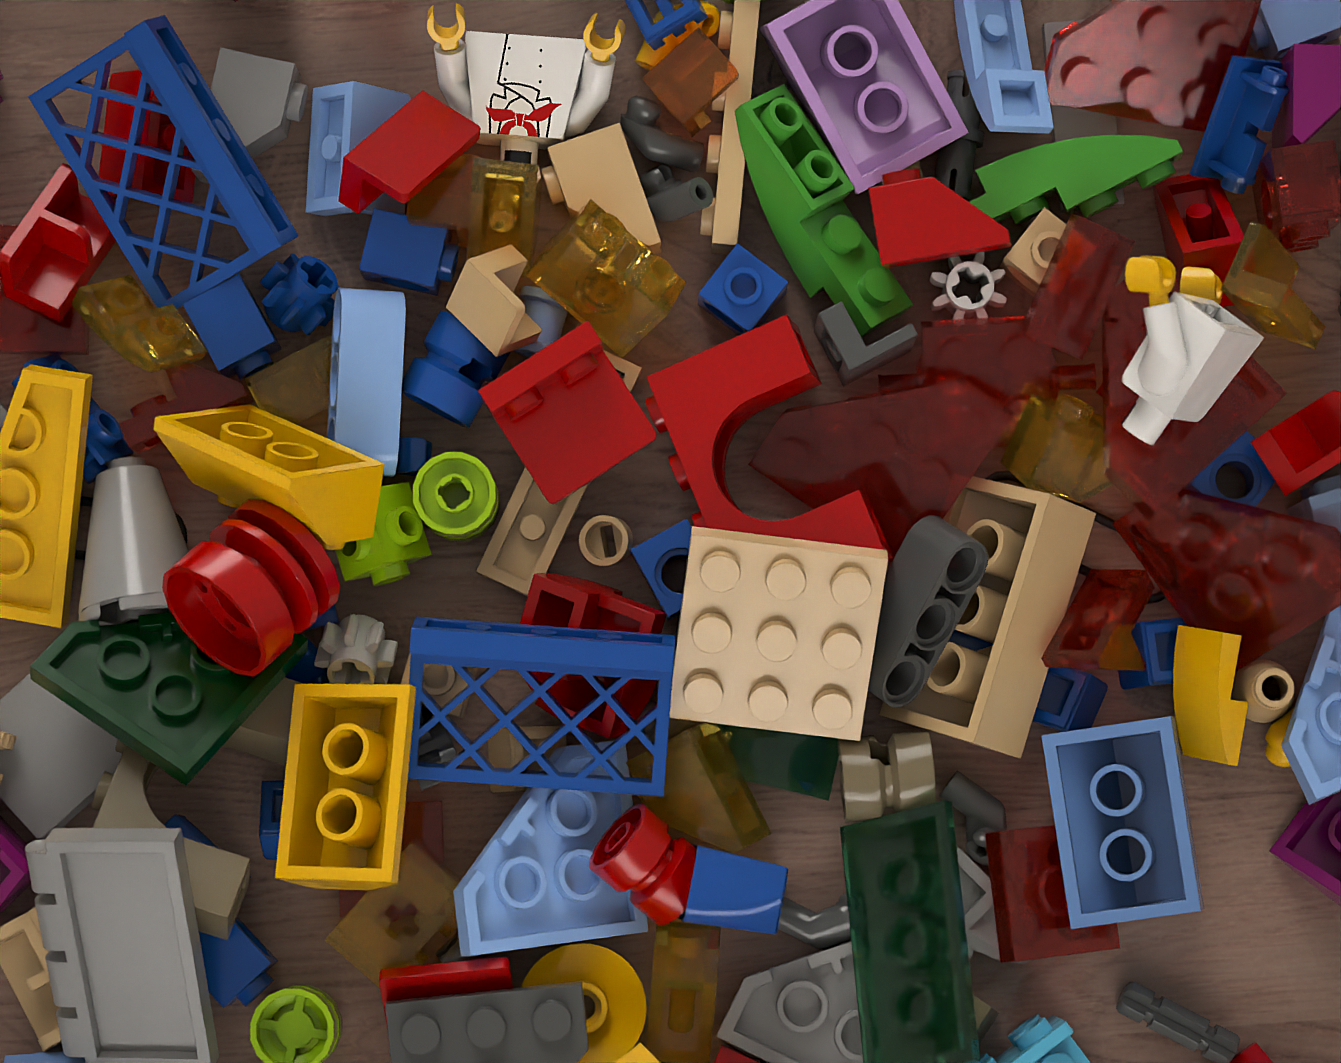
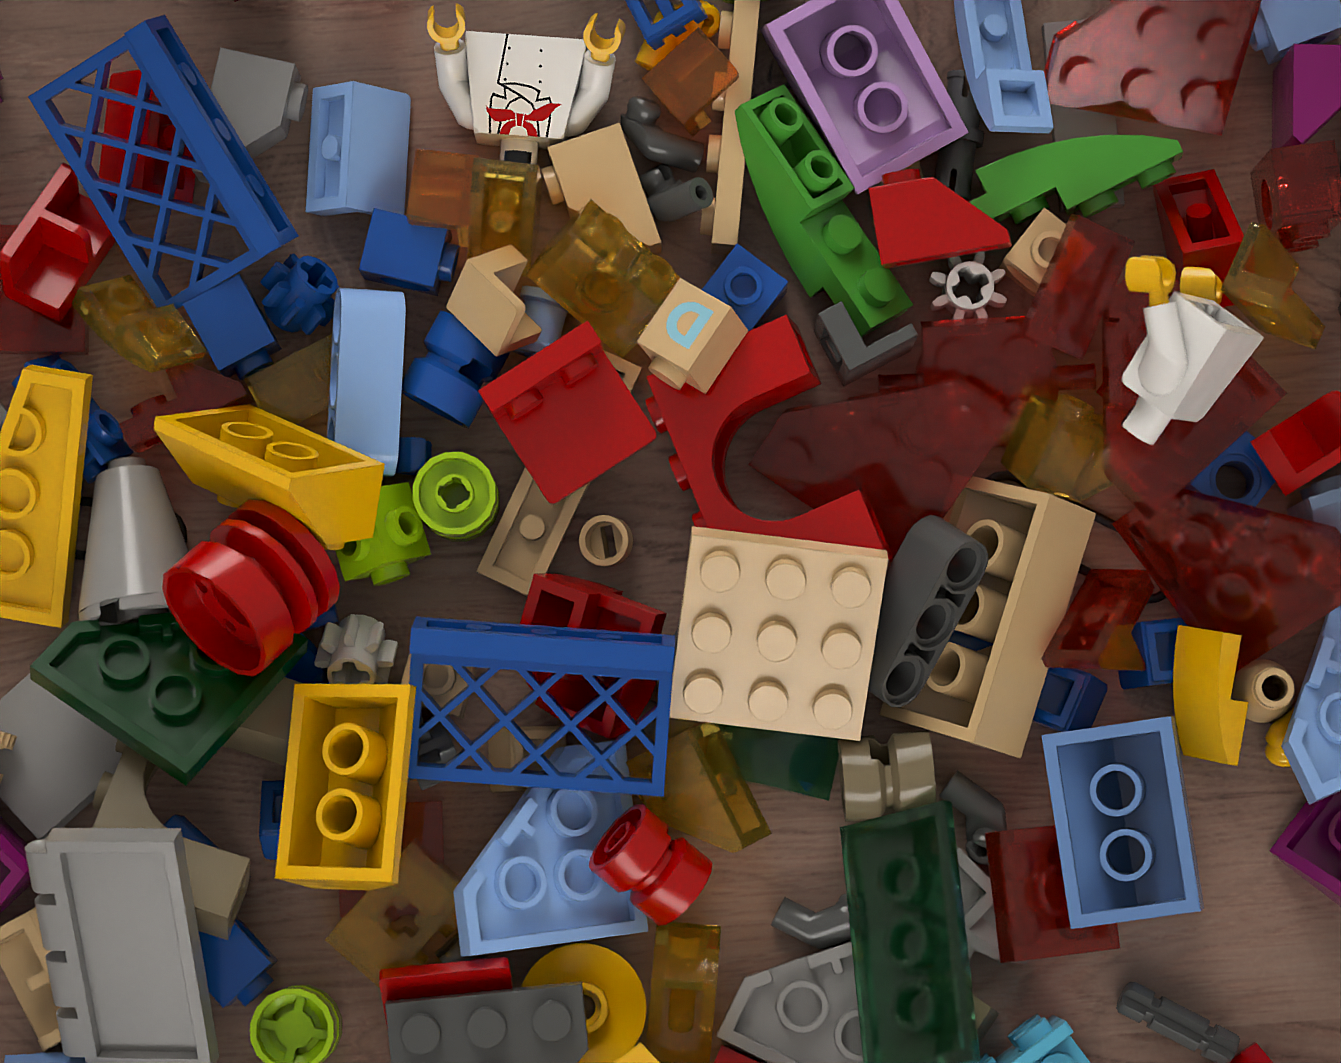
(405, 152): red panel -> none
(655, 555): blue brick -> none
(691, 337): none -> tan brick
(735, 892): blue piece -> none
(1245, 104): blue hinge -> none

